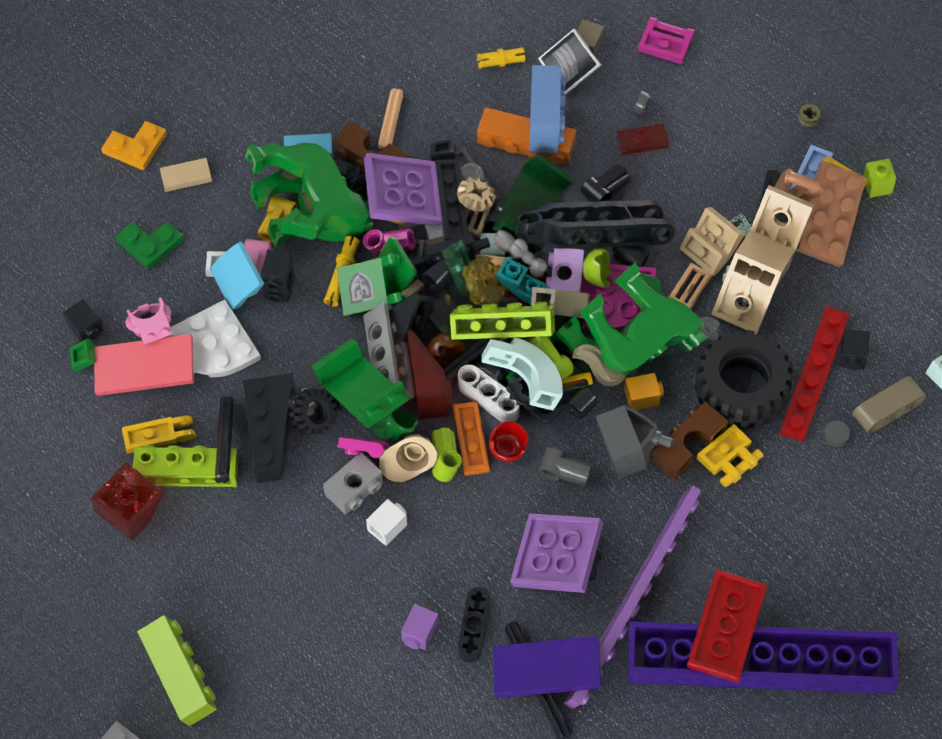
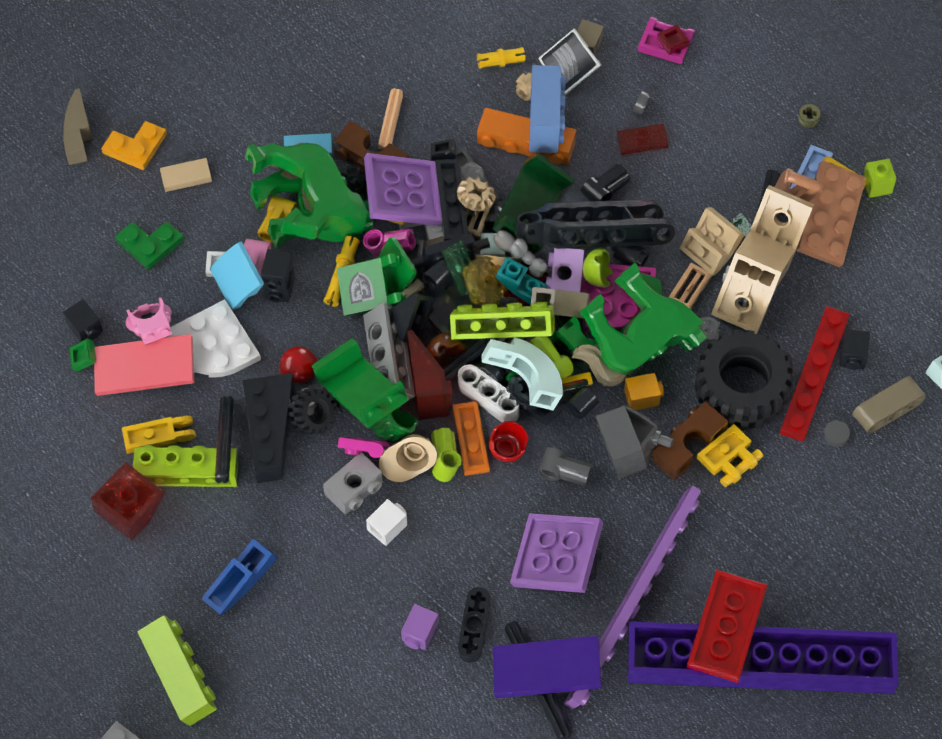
(76, 129): none -> dark tan slope
(239, 577): none -> blue slope
(299, 362): none -> red hair
(524, 86): none -> tan gear
(673, 39): none -> dark red tile

